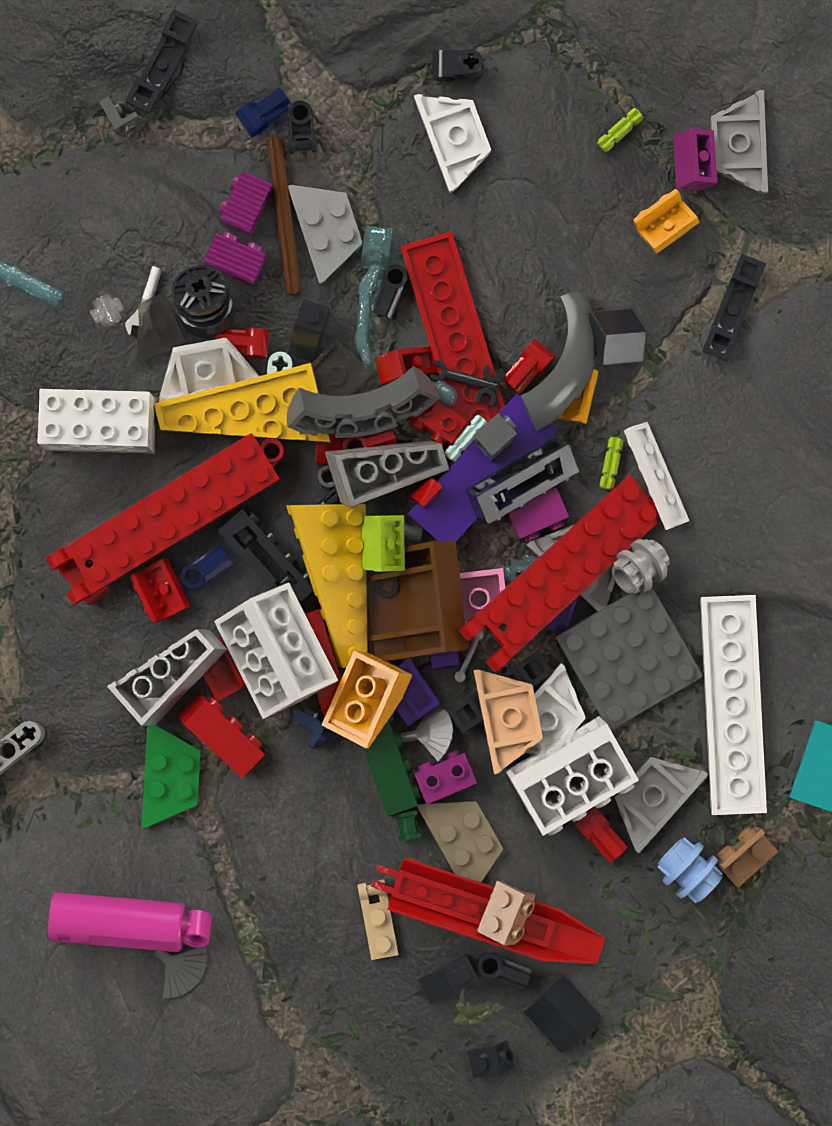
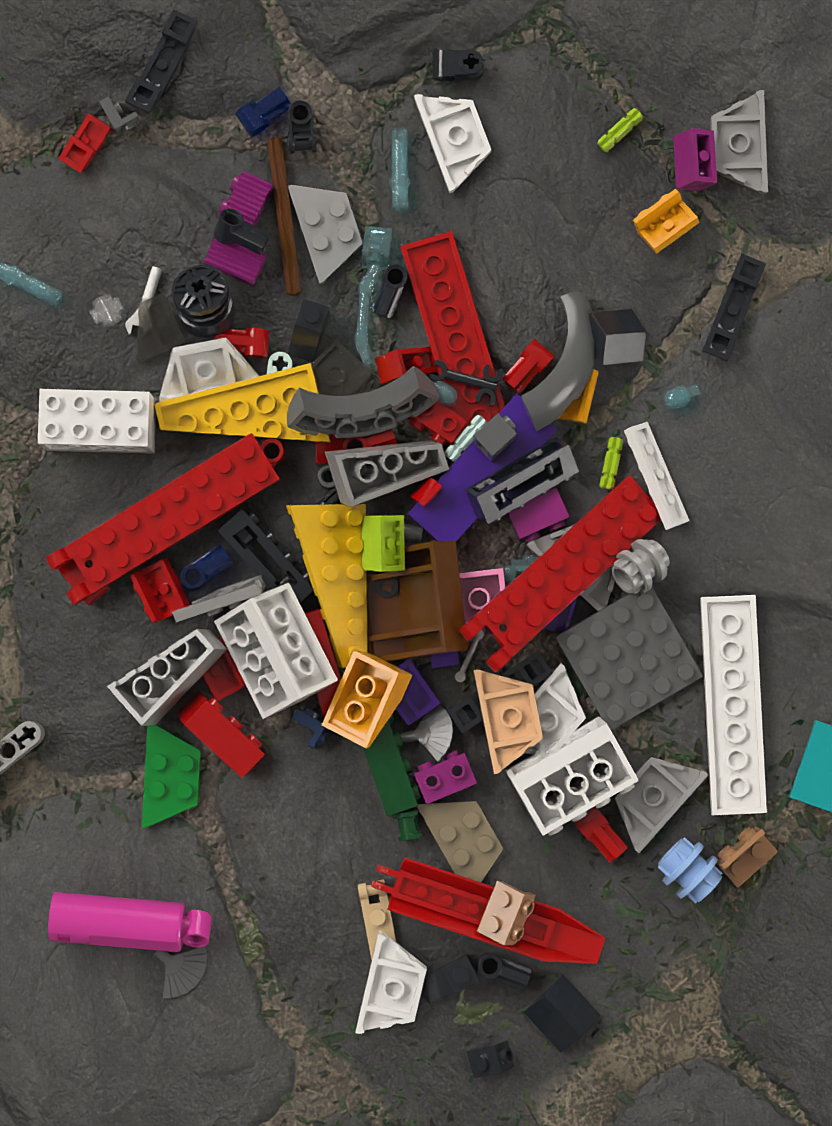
(85, 143): none -> red slope
(228, 596): none -> light grey wing
(233, 229): none -> black piece
(391, 986): none -> white wing
(399, 170): none -> clear light blue pin
(679, 396): none -> clear light blue cylinder

